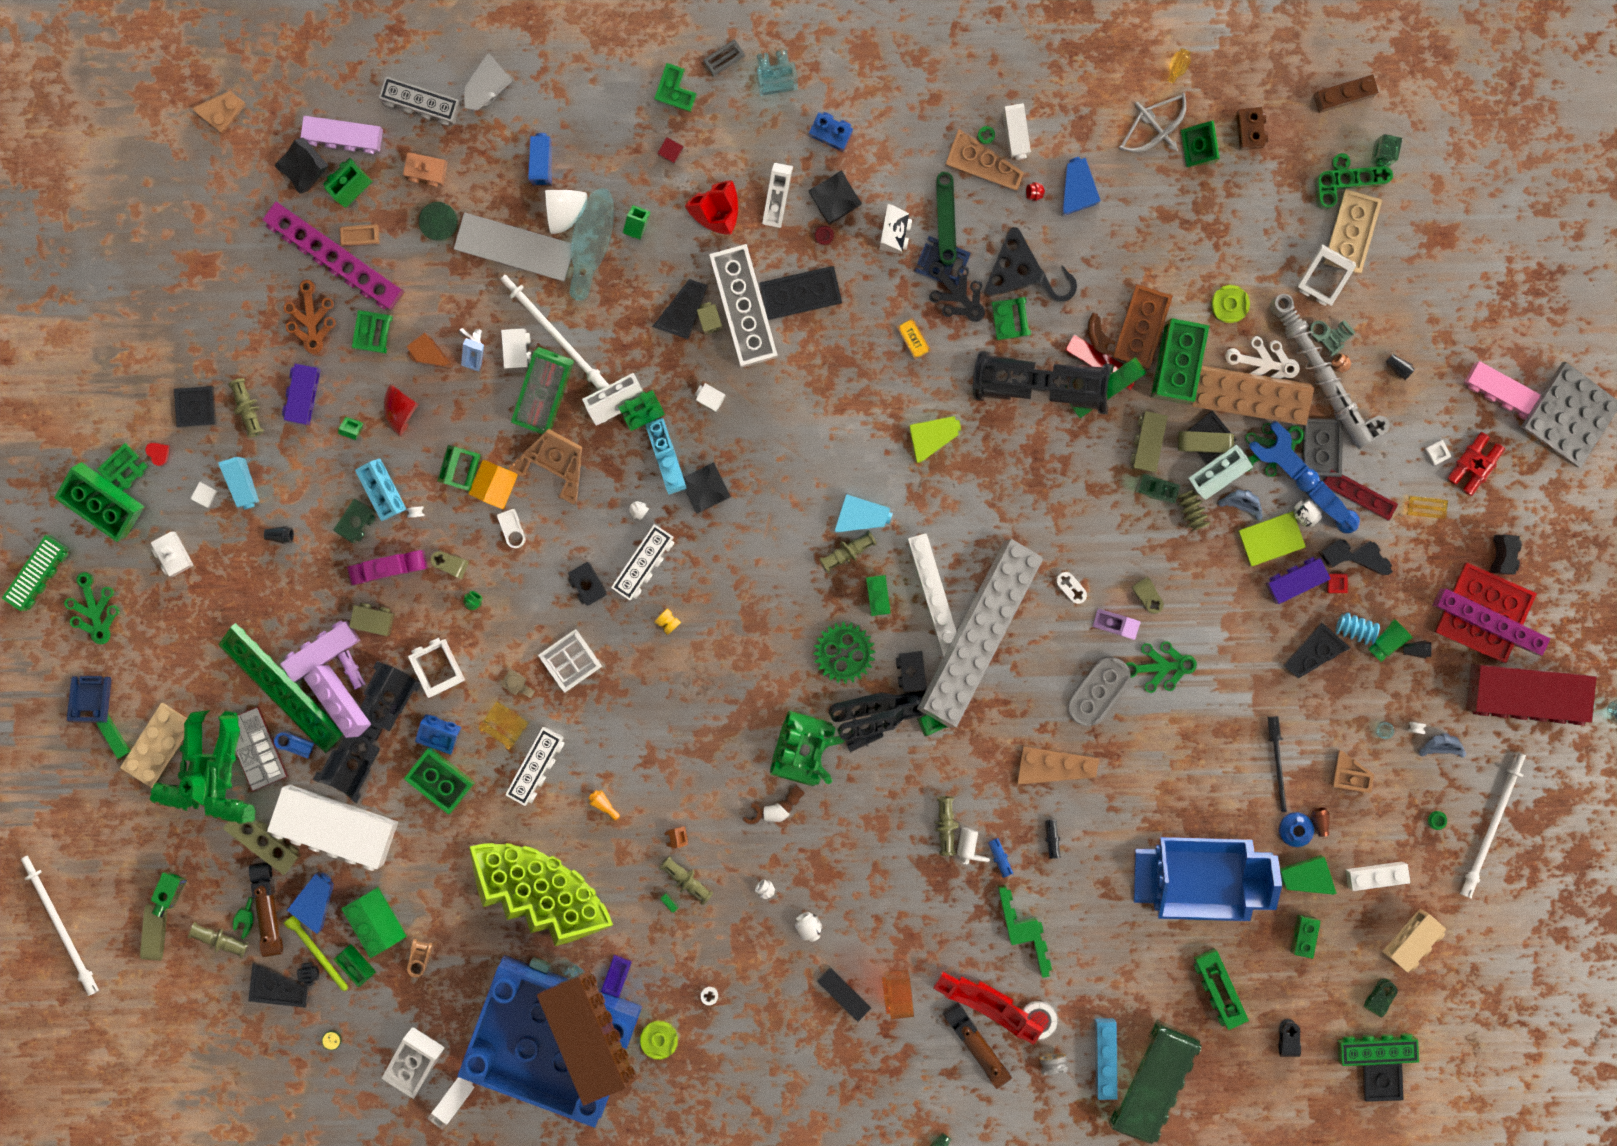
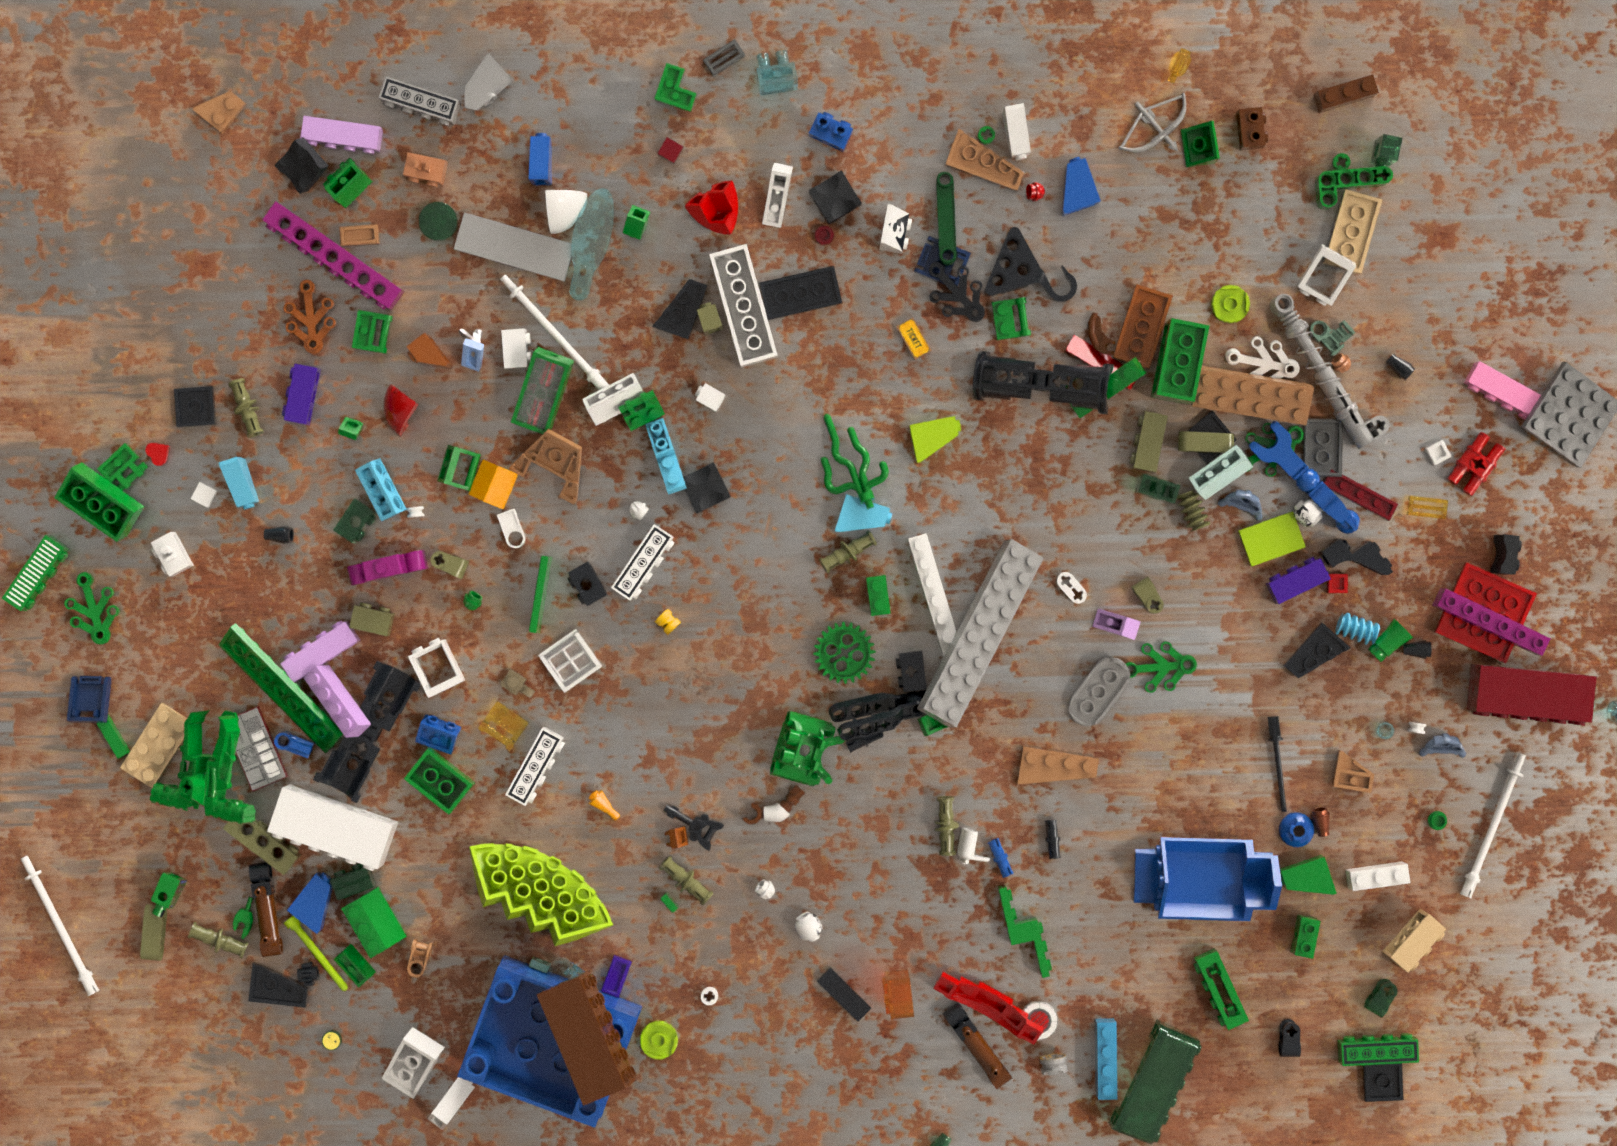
(351, 669): lavender pin -> none
(352, 882): none -> clear green brick
(540, 594): none -> green tile
(696, 825): none -> black piece
(860, 482): none -> green plant

